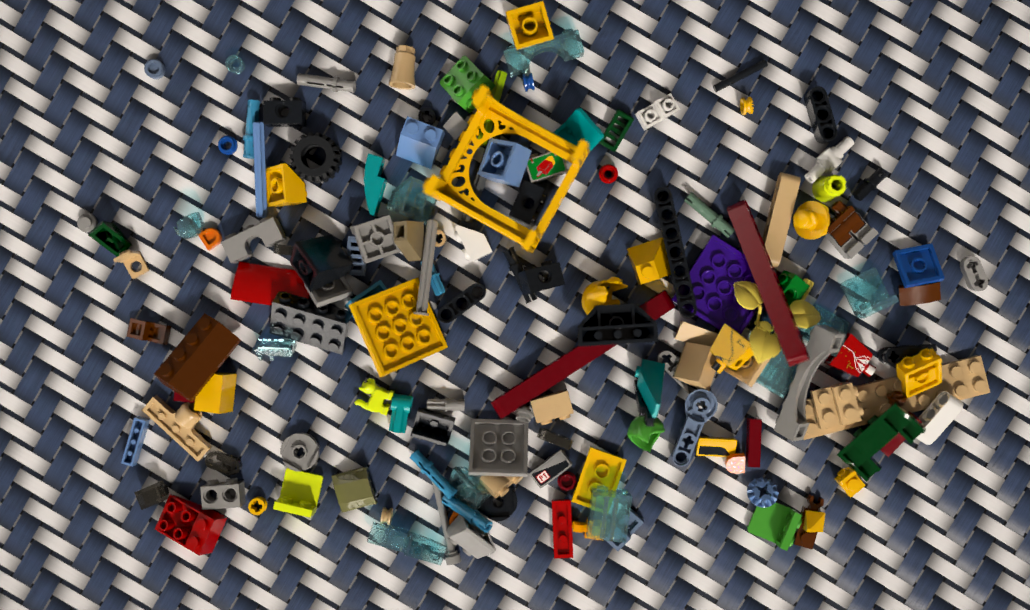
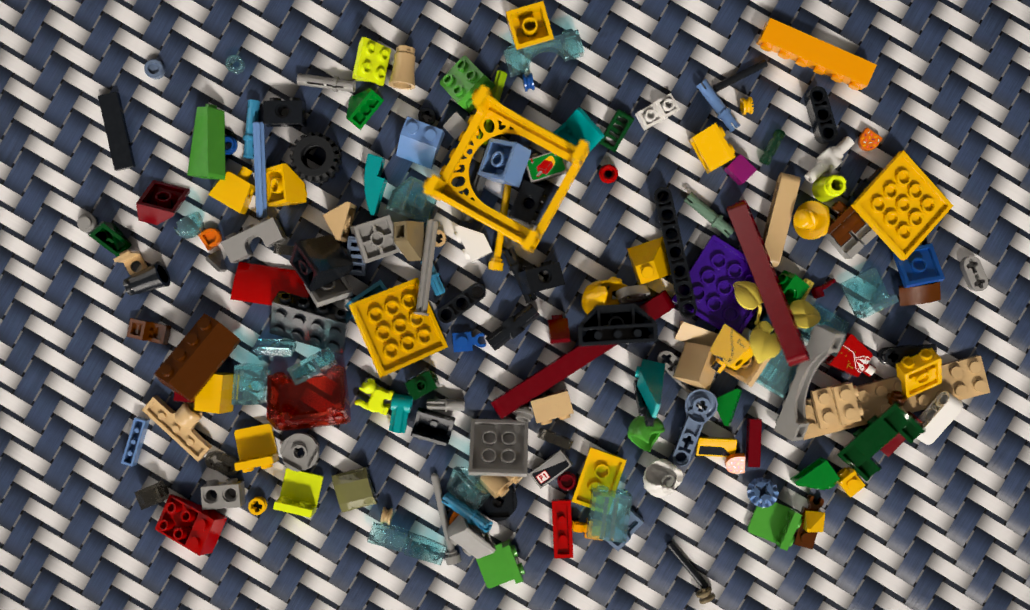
(116, 131): none -> black tile
(147, 279): none -> black plant
(160, 202): none -> dark red slope
(208, 144): none -> bright green slope
(217, 261): none -> flat silver slope
(235, 190): none -> yellow torso
(250, 384): none -> clear light blue slope
(255, 447): none -> yellow bracket
(310, 404): none -> clear red windscreen
(312, 366): none -> clear light blue torso
(340, 220): none -> tan slope
(362, 107): none -> green slope
(371, 62): none -> neon yellow bracket
(427, 378): none -> dark green head
(434, 475): dark azure pin -> none
(464, 341): none -> blue plate
(496, 262): none -> yellow piece
(501, 565): none -> bright green bracket
(512, 327): none -> black piece
(558, 329): none -> dark red slope
(633, 294): none -> light grey beam
(662, 478): none -> white hair
(688, 566): none -> black bar
(705, 595): none -> dark tan bush
(712, 148): none -> yellow slope
(718, 105): none -> medium blue pin
(727, 405): none -> green slope
(740, 169): none -> magenta panel
(772, 147): none -> clear green axle
(816, 54): none -> light orange brick
(817, 475): none -> green slope
(818, 292): none -> dark red hand
(868, 140): none -> orange tile
(902, 205): none -> yellow plate

